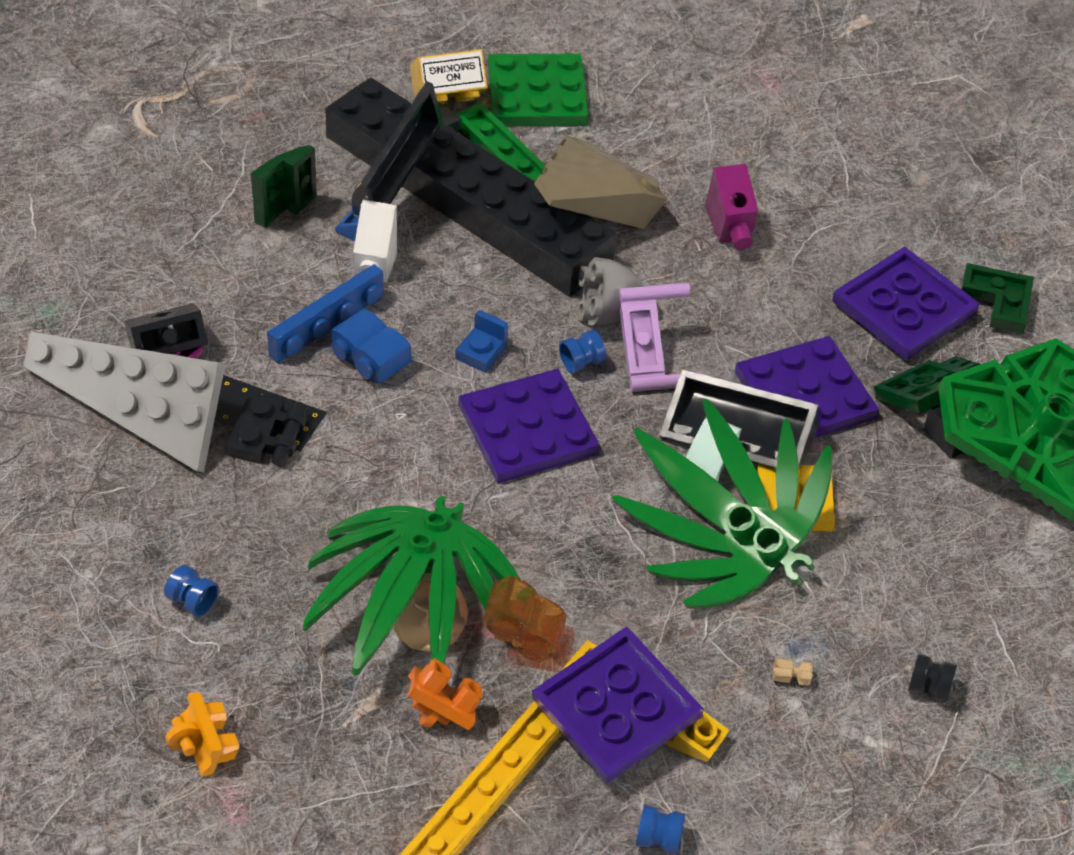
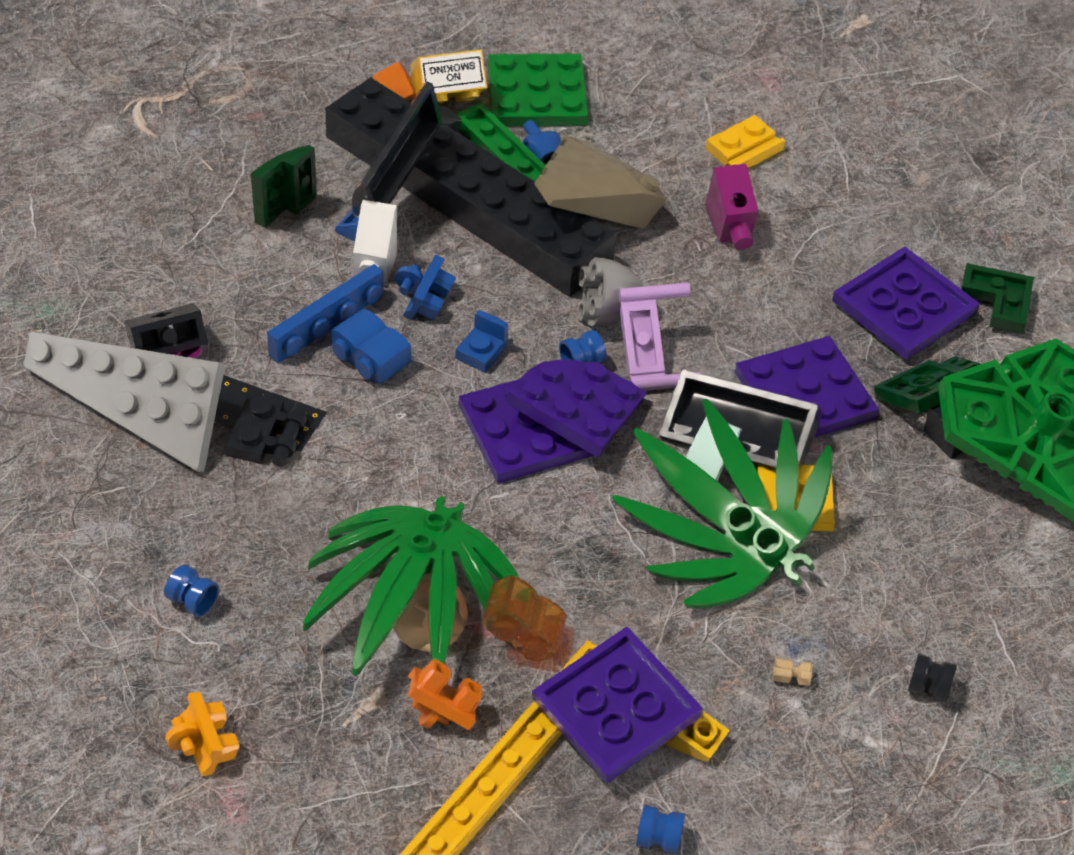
(397, 79): none -> orange slope
(412, 281): none -> blue hips
(541, 143): none -> blue piece
(577, 401): none -> dark purple plate
(745, 143): none -> yellow plate

